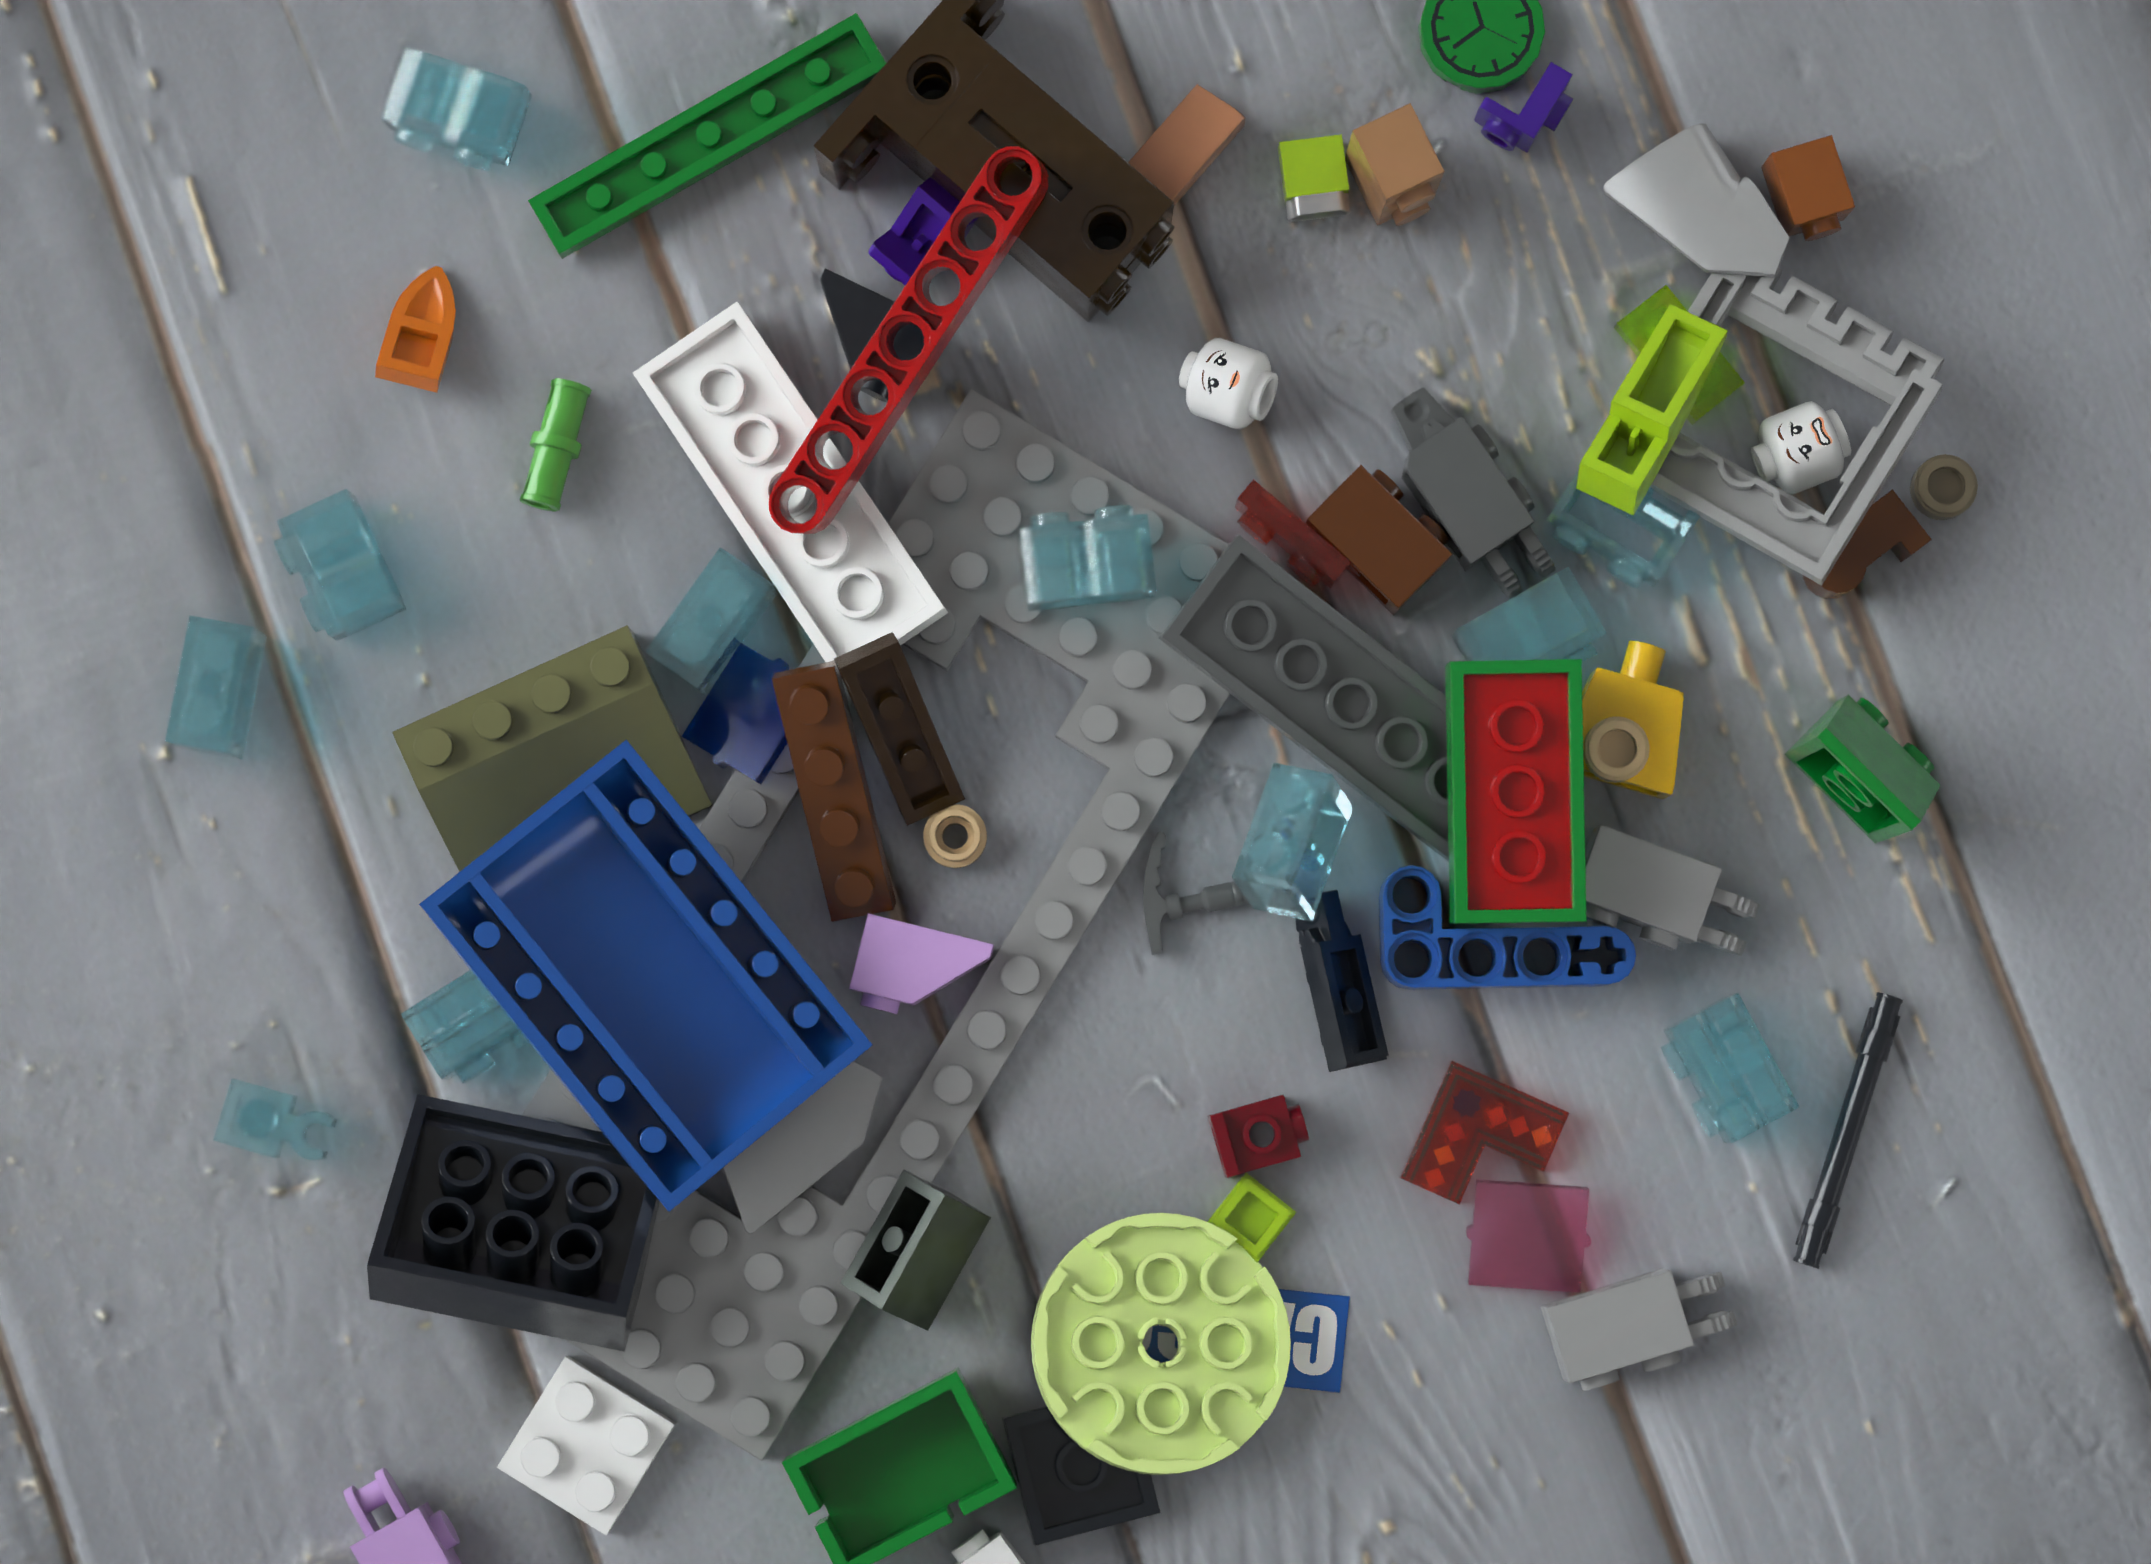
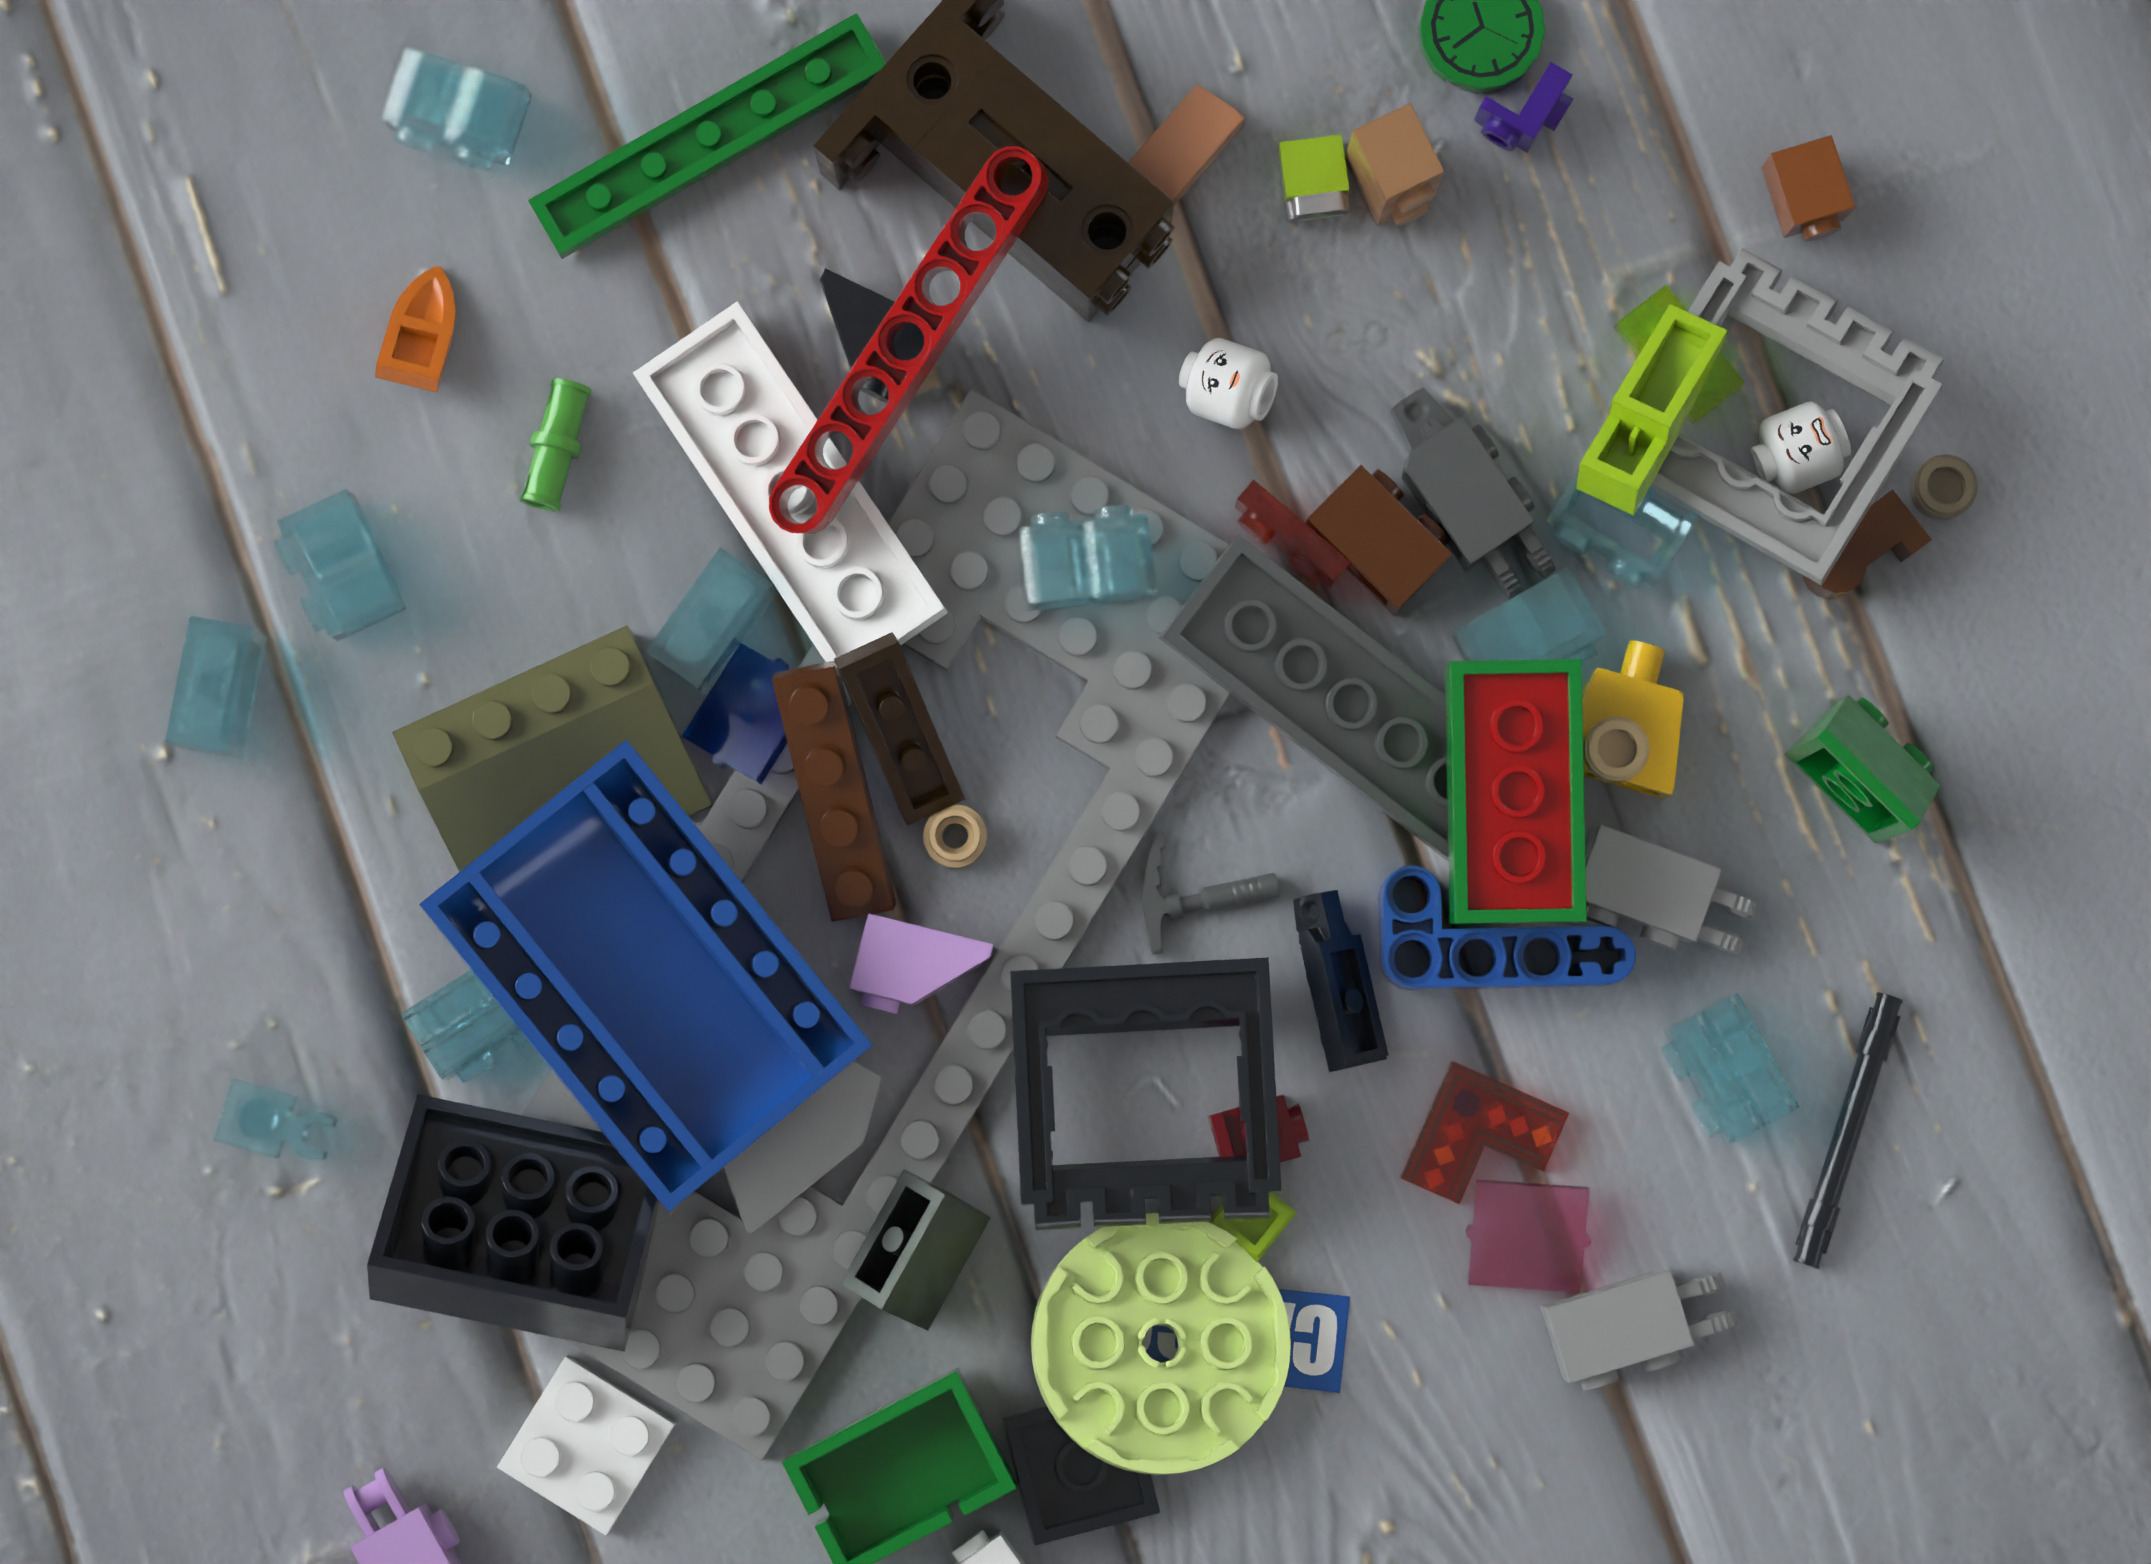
(915, 230): dark purple bracket -> none
(1133, 1001): none -> black hinge
(1292, 841): clear light blue brick -> none
(1702, 205): light grey panel -> none

